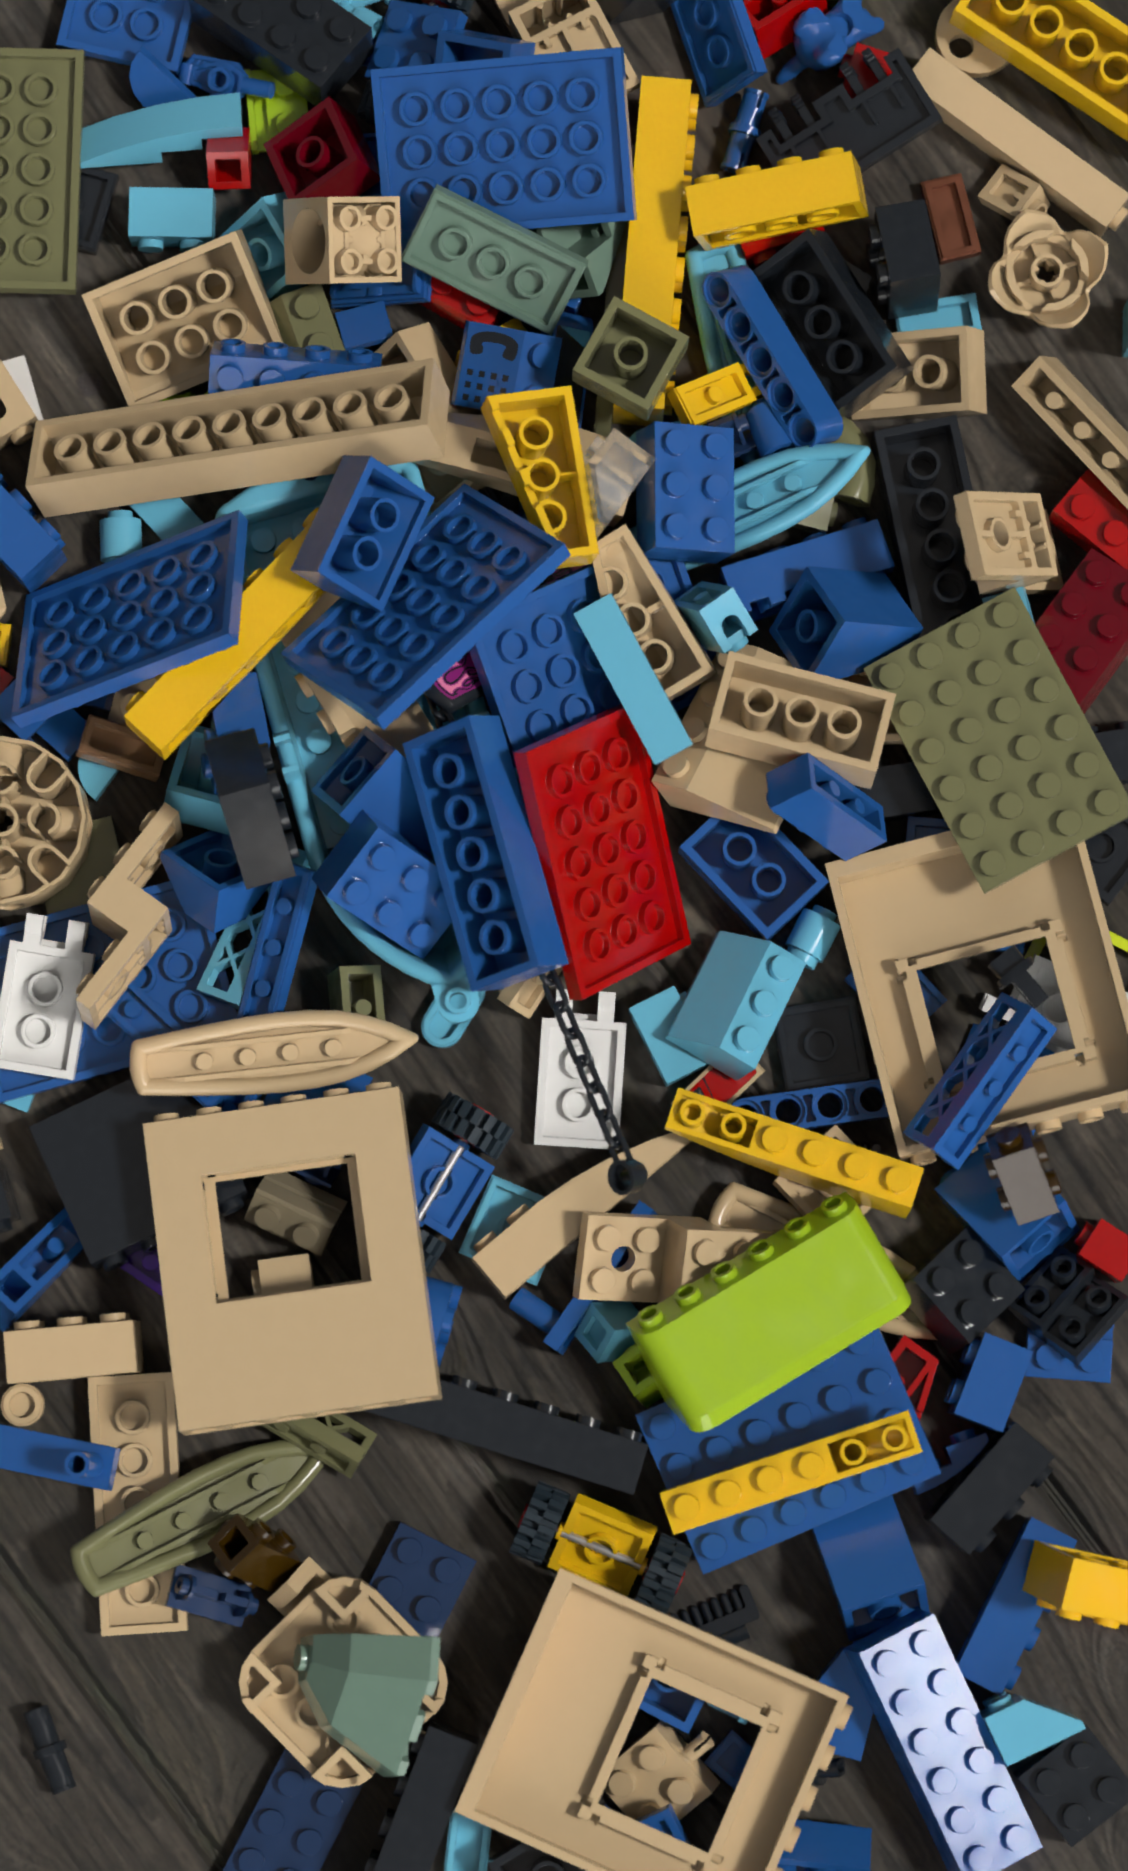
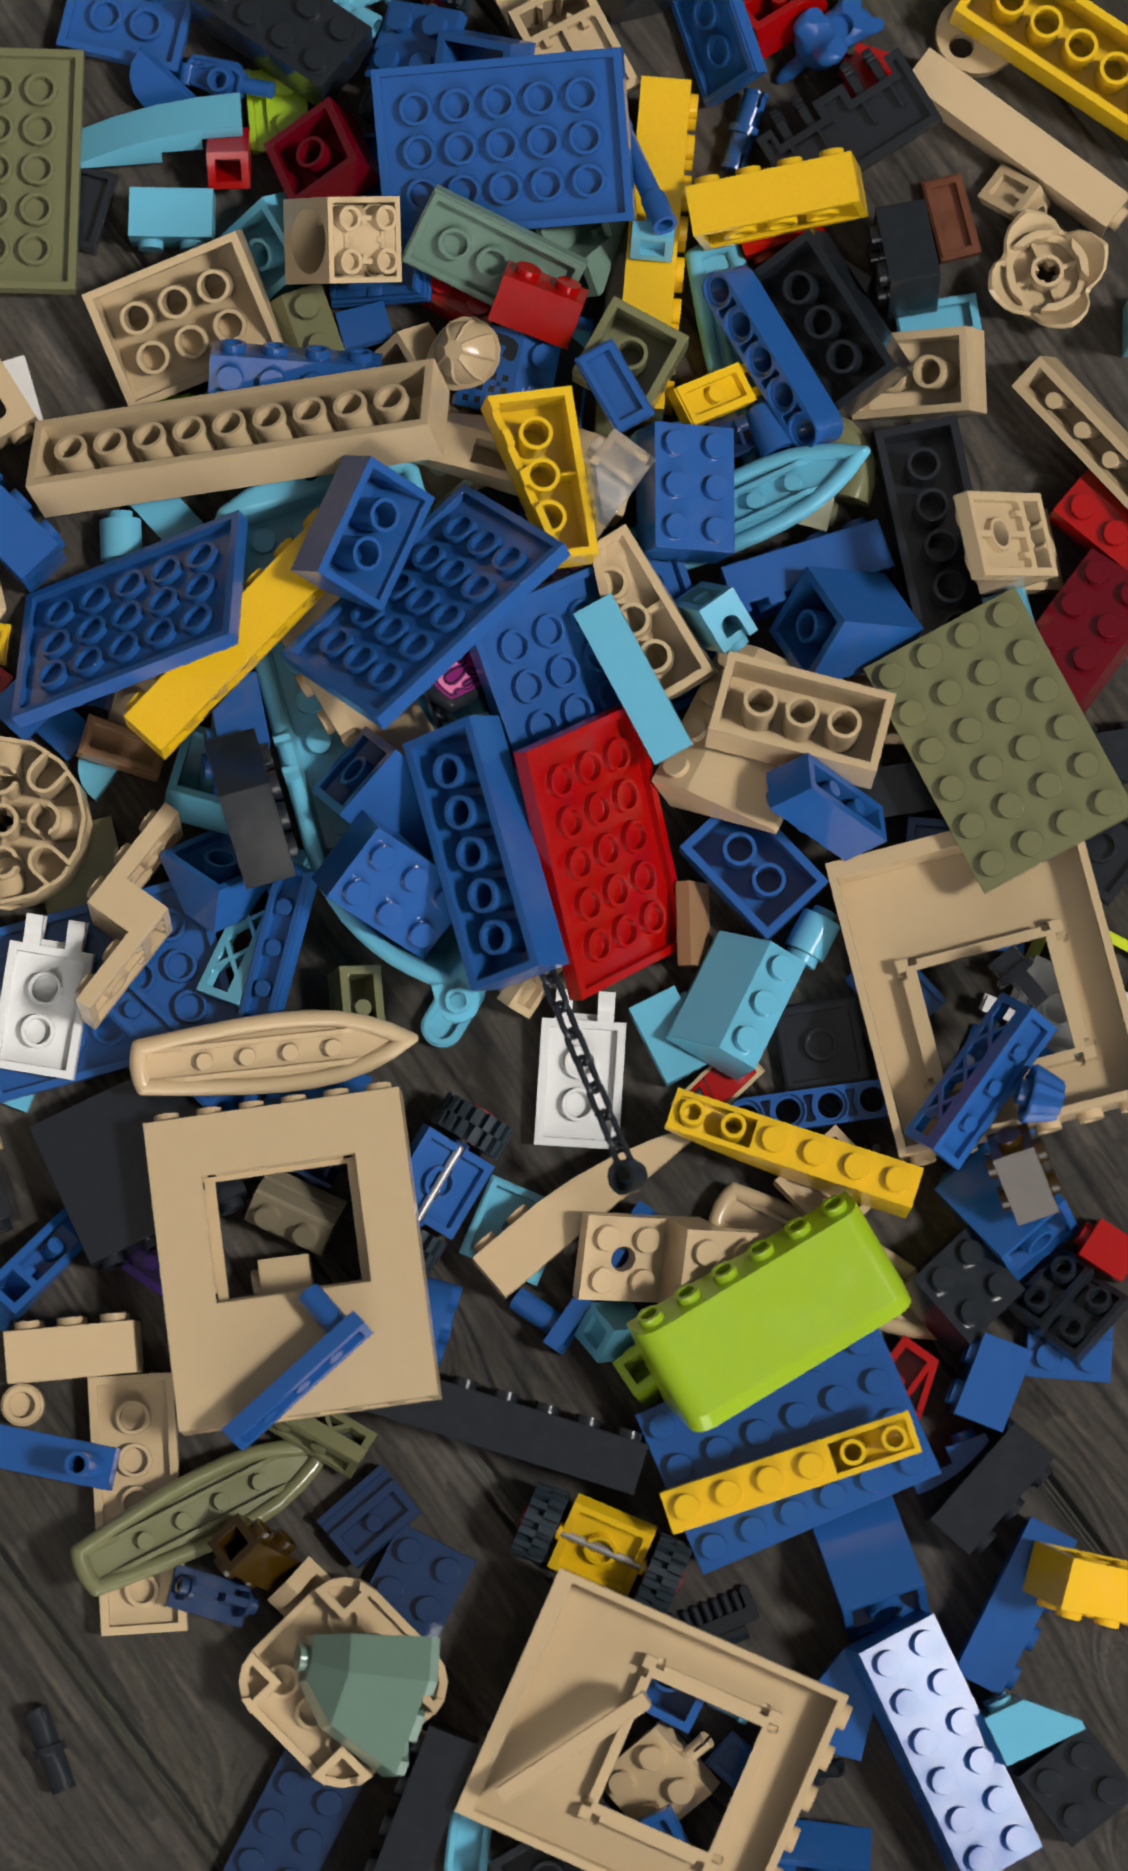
(342, 1338): none -> blue piece
(369, 1516): none -> dark blue plate
(466, 353): none -> tan piece
(538, 303): none -> red brick
(573, 1747): none -> tan tile
(614, 386): none -> blue tile
(649, 245): none -> medium azure tile
(652, 197): none -> blue piece
(692, 922): none -> medium nougat tile
(1039, 1096): none -> blue piece

